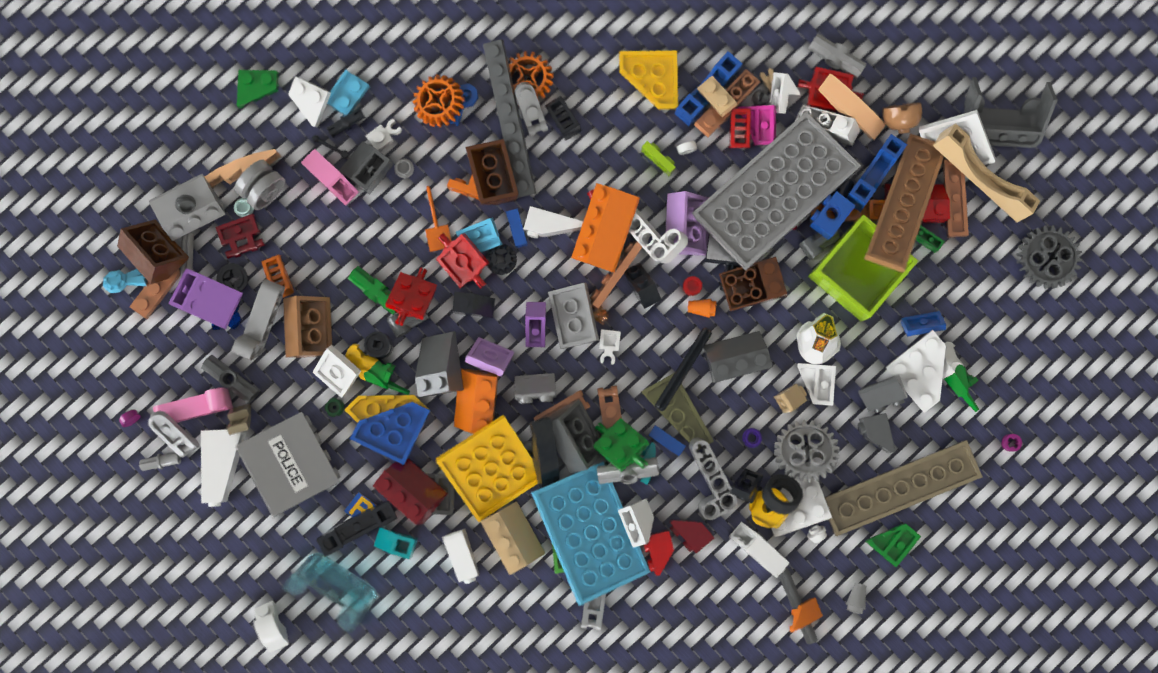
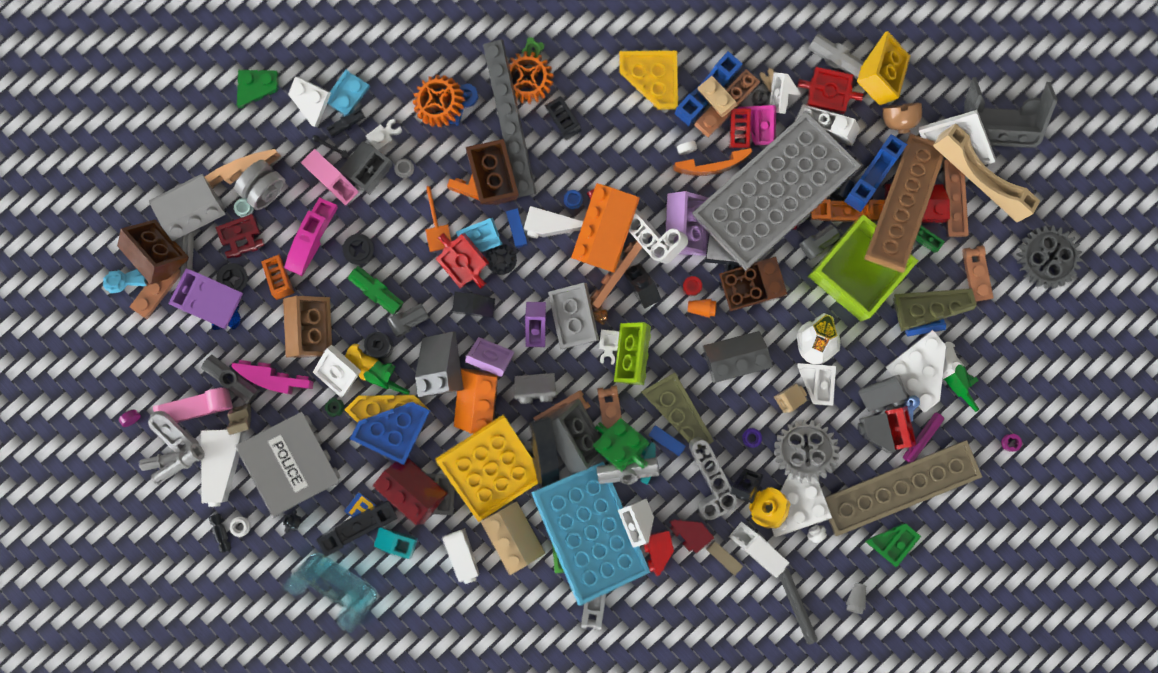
(183, 461): none -> light grey pin
(185, 204): dark grey plate -> none
(220, 533): none -> black axle
(234, 529): none -> white plate
(260, 321): light grey beam -> none
(265, 377): none -> dark pink slope
(269, 628): white brick -> none
(291, 521): none -> black plate
(309, 235): none -> dark pink slope
(357, 240): none -> black gear
(411, 296): red plate -> none
(530, 108): light grey plate -> none
(532, 43): none -> bright green plate
(573, 199): none -> blue plate
(632, 353): none -> lime slope
(652, 151): lime plate -> none
(683, 369): black axle -> none
(688, 167): none -> orange slope
(724, 557): none -> dark tan piece
(775, 503): black tyre -> none
(805, 614): orange slope -> none
(839, 206): blue brick -> none
(851, 106): light nougat slope -> none
(884, 70): none -> yellow slope
(901, 427): none -> red hinge
(912, 403): none -> medium blue arm
(924, 437): none -> magenta axle
(927, 307): none -> olive wing
(977, 273): none -> nougat plate

